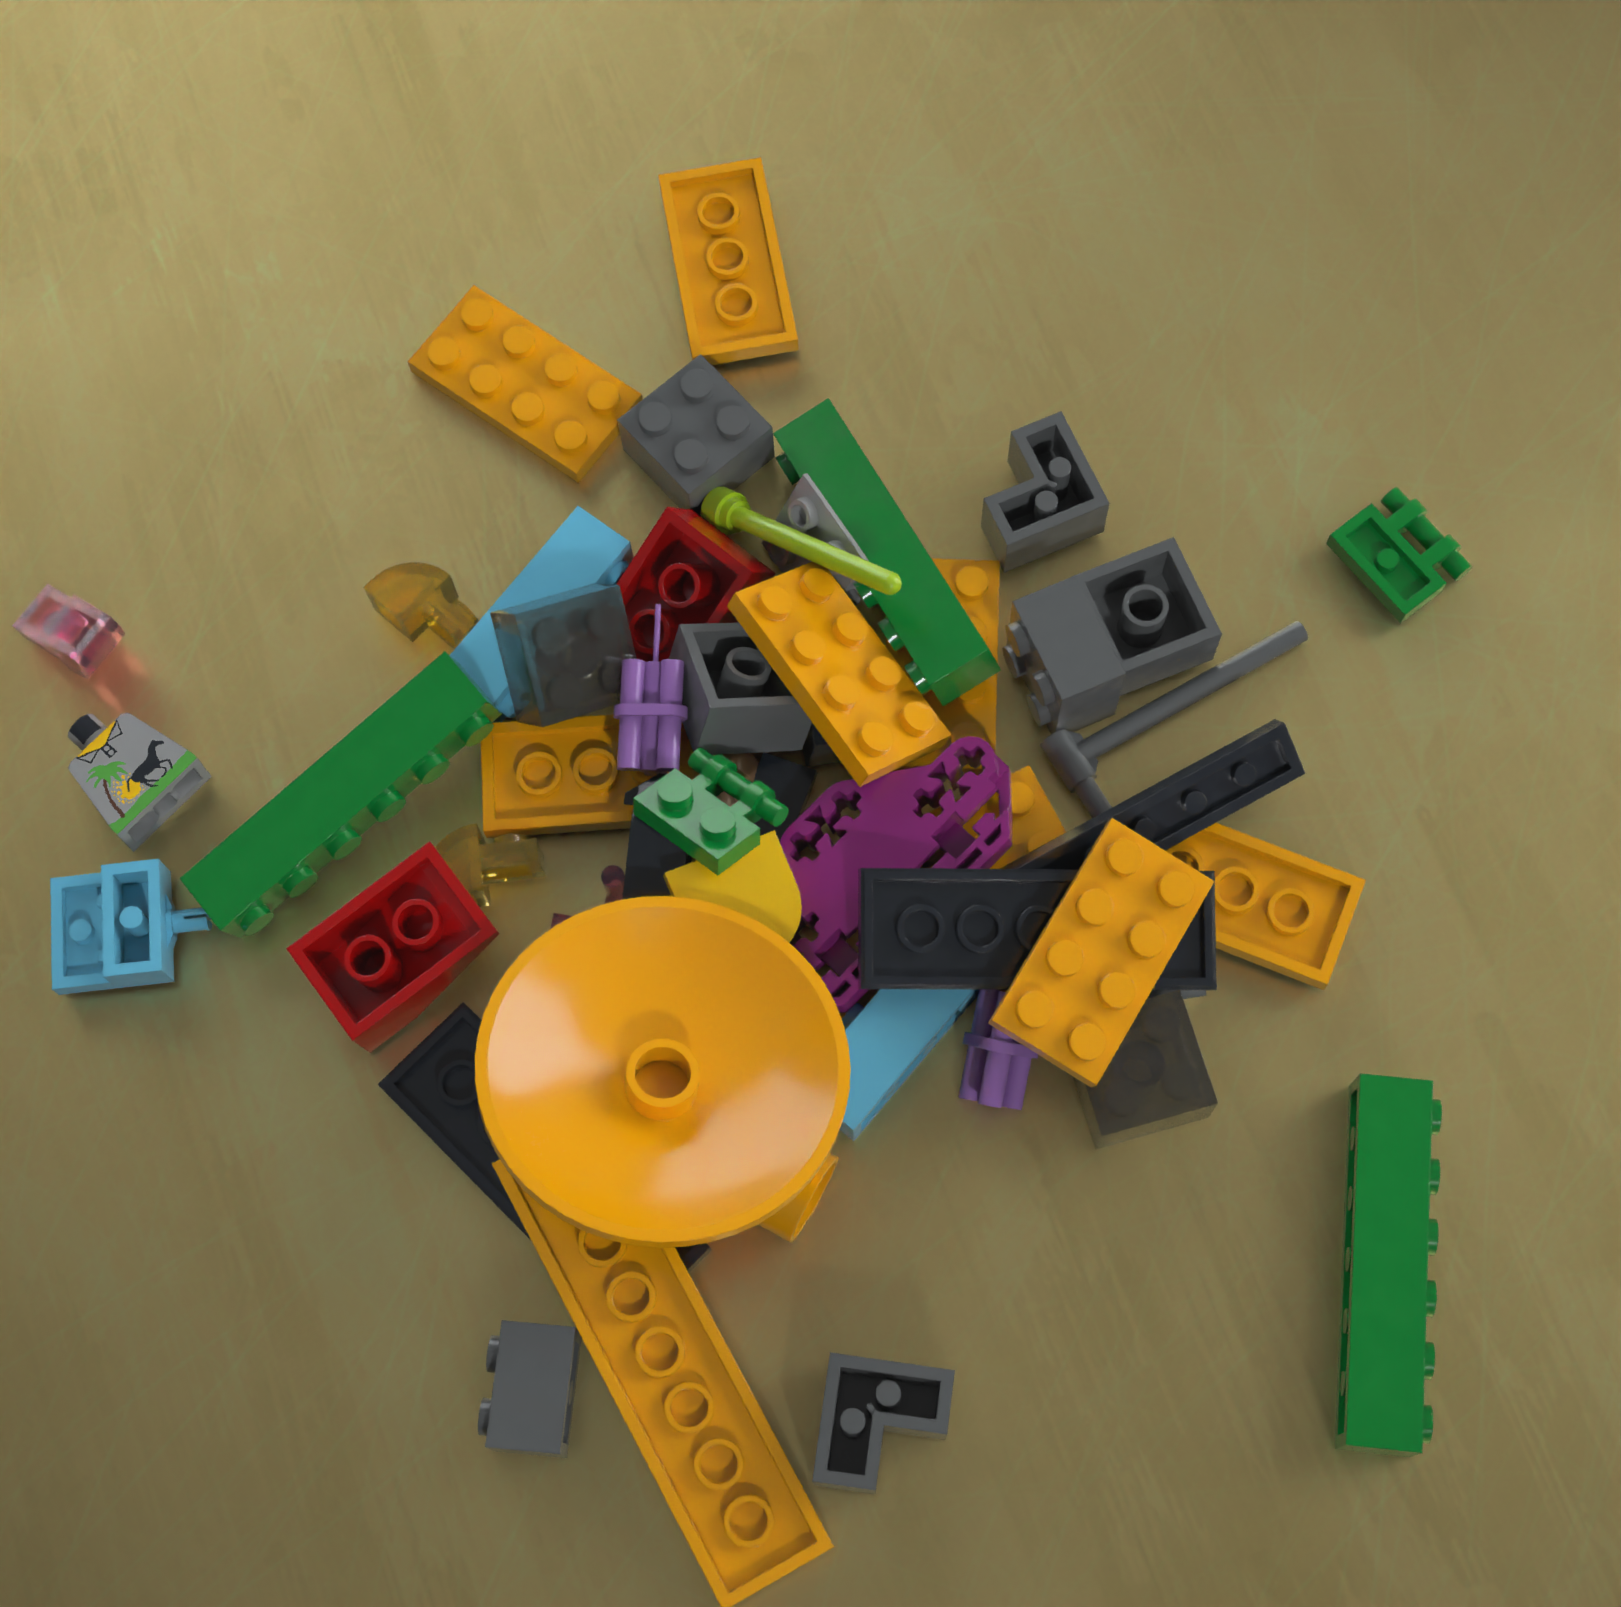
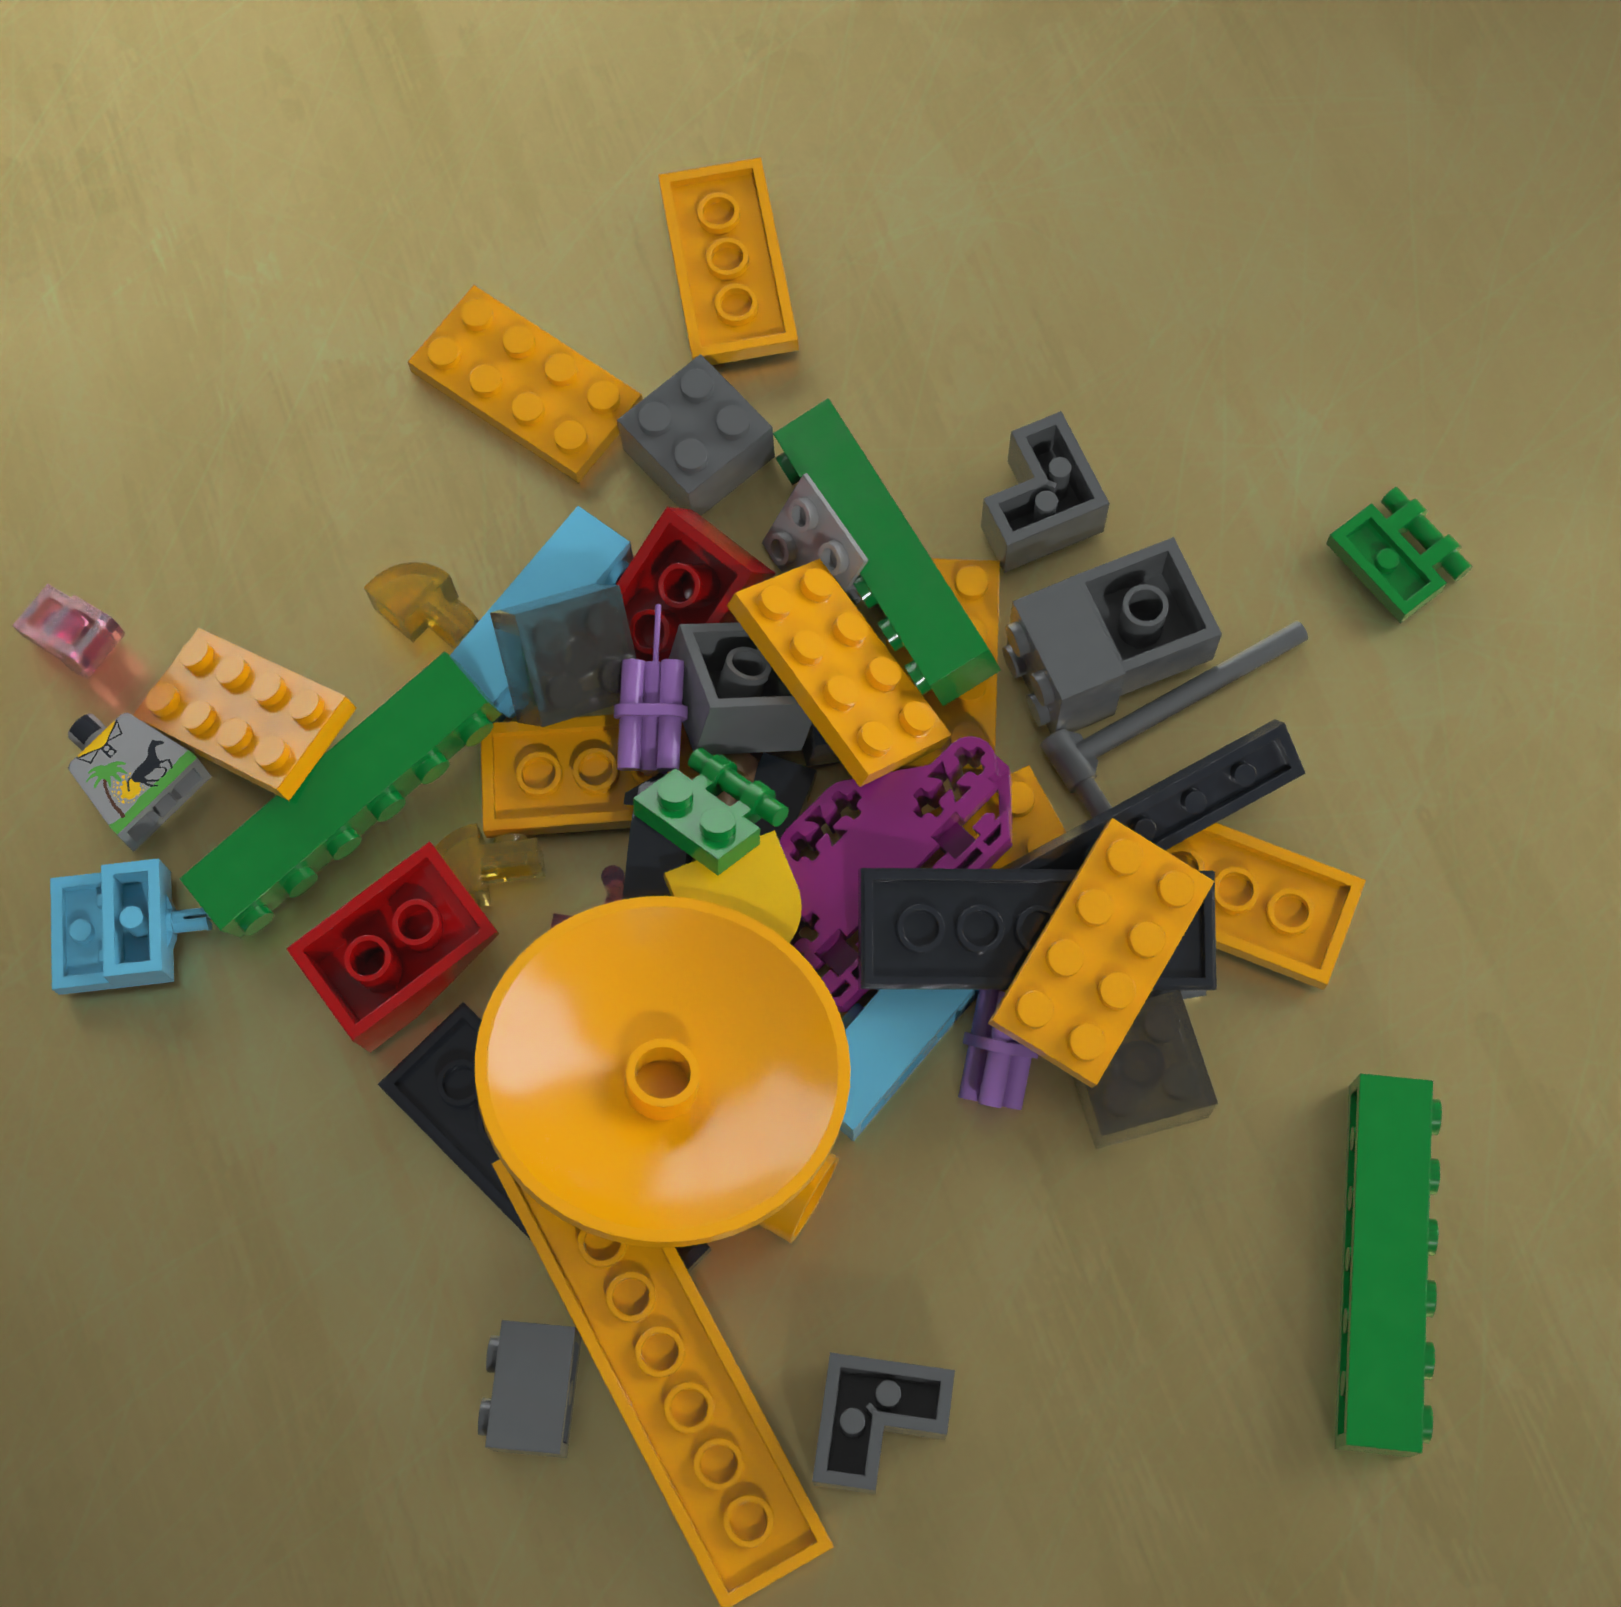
(245, 713): none -> light orange plate
(732, 514): lime piece -> none

